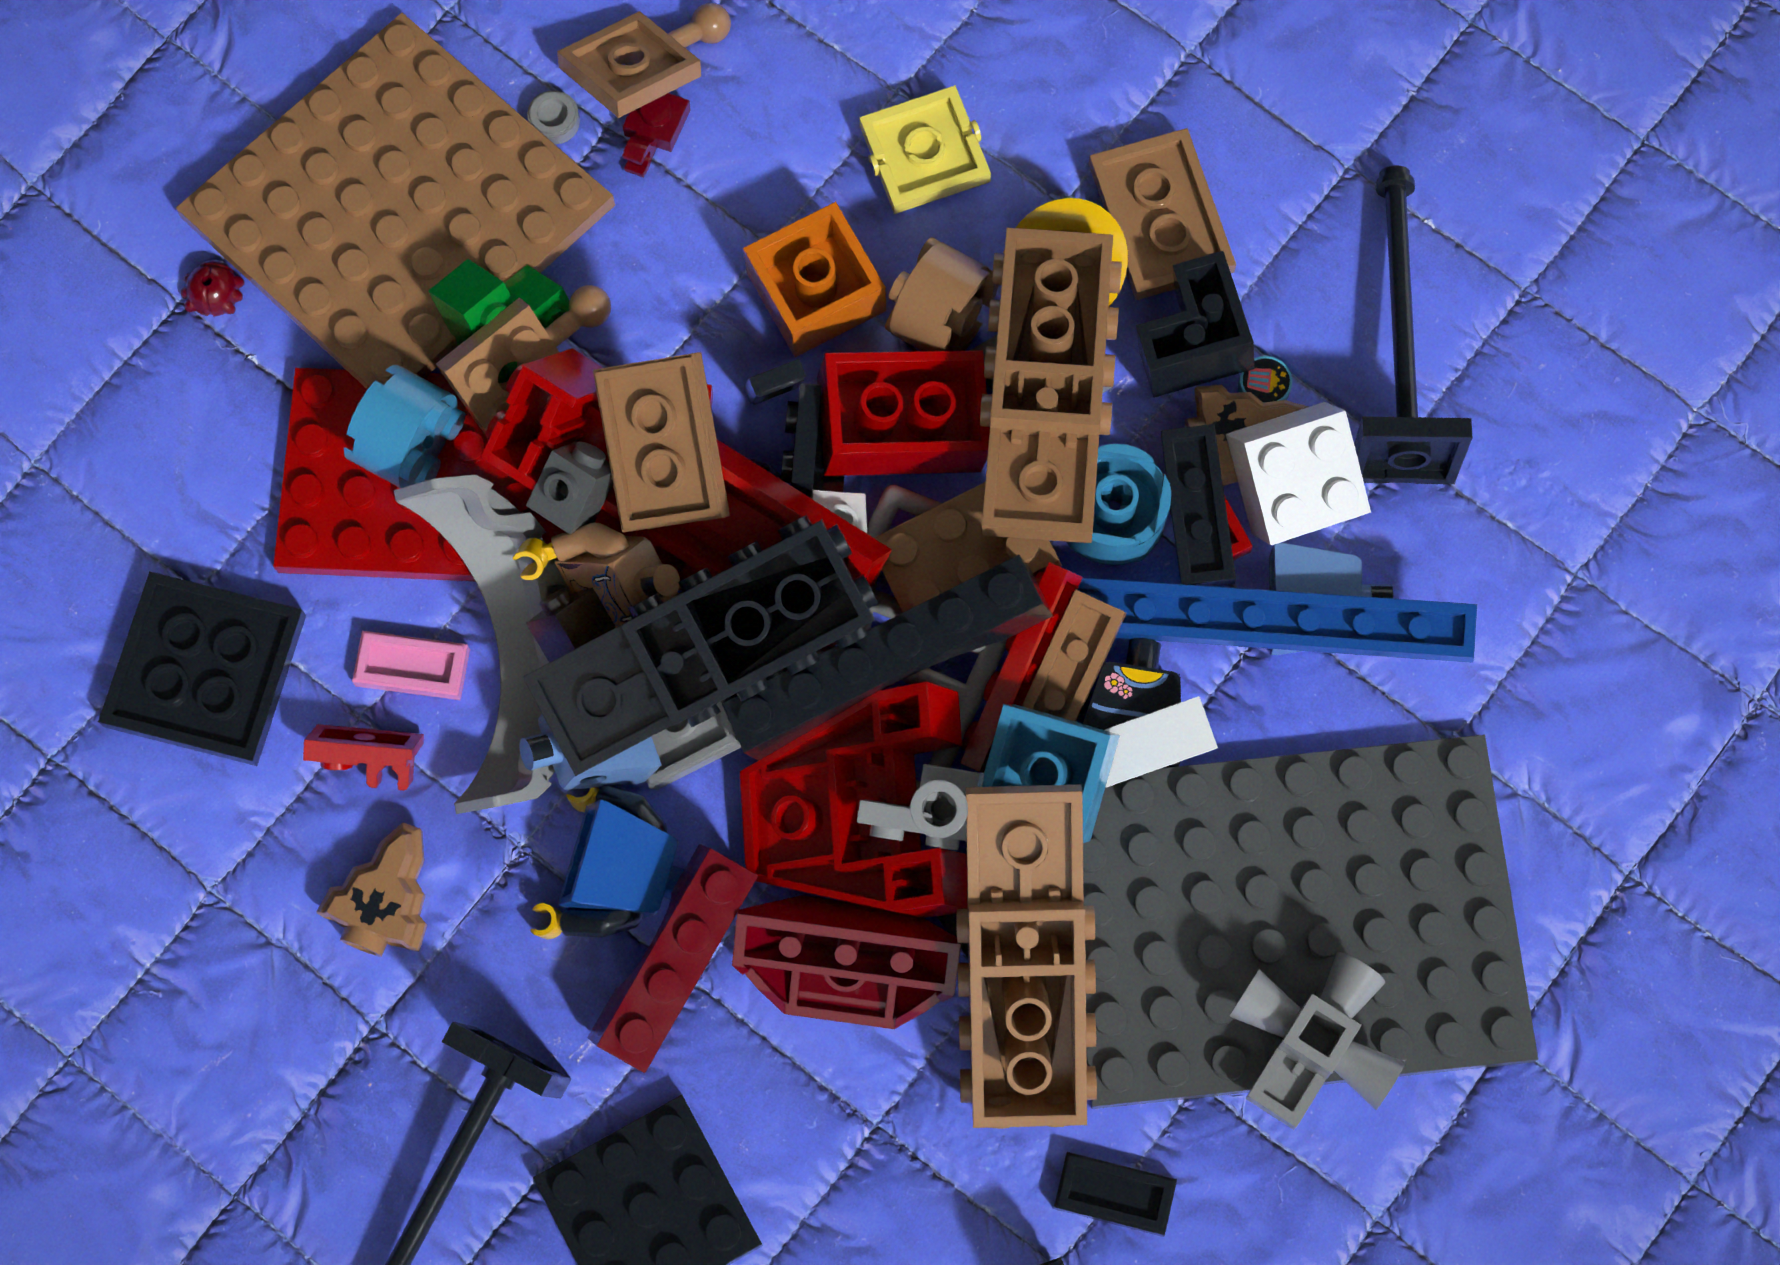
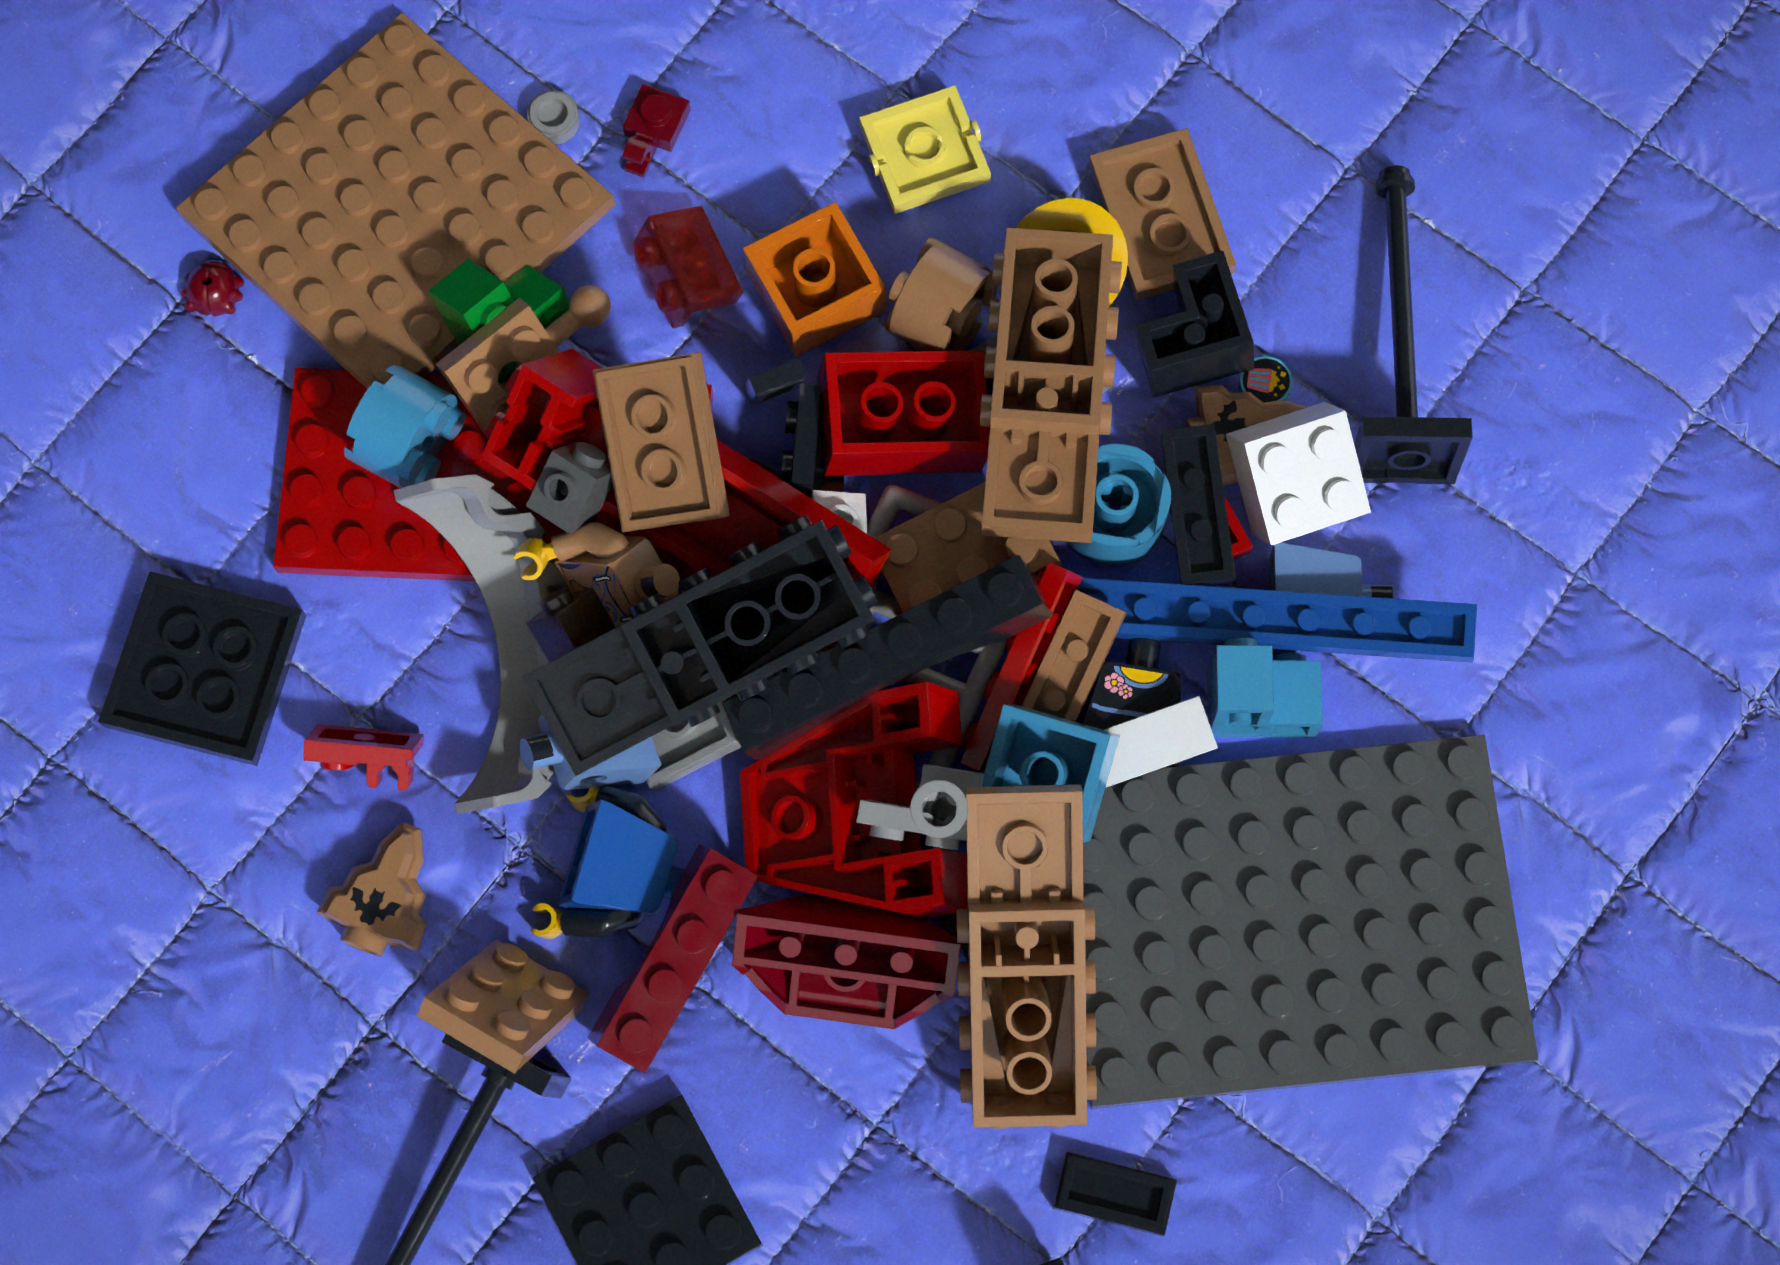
(411, 665): bright pink tile -> none
(503, 1005): none -> medium nougat plate
(652, 58): medium nougat plate -> none
(685, 264): none -> clear red bracket
(1262, 695): none -> dark azure brick
(1316, 1041): light grey brick -> none

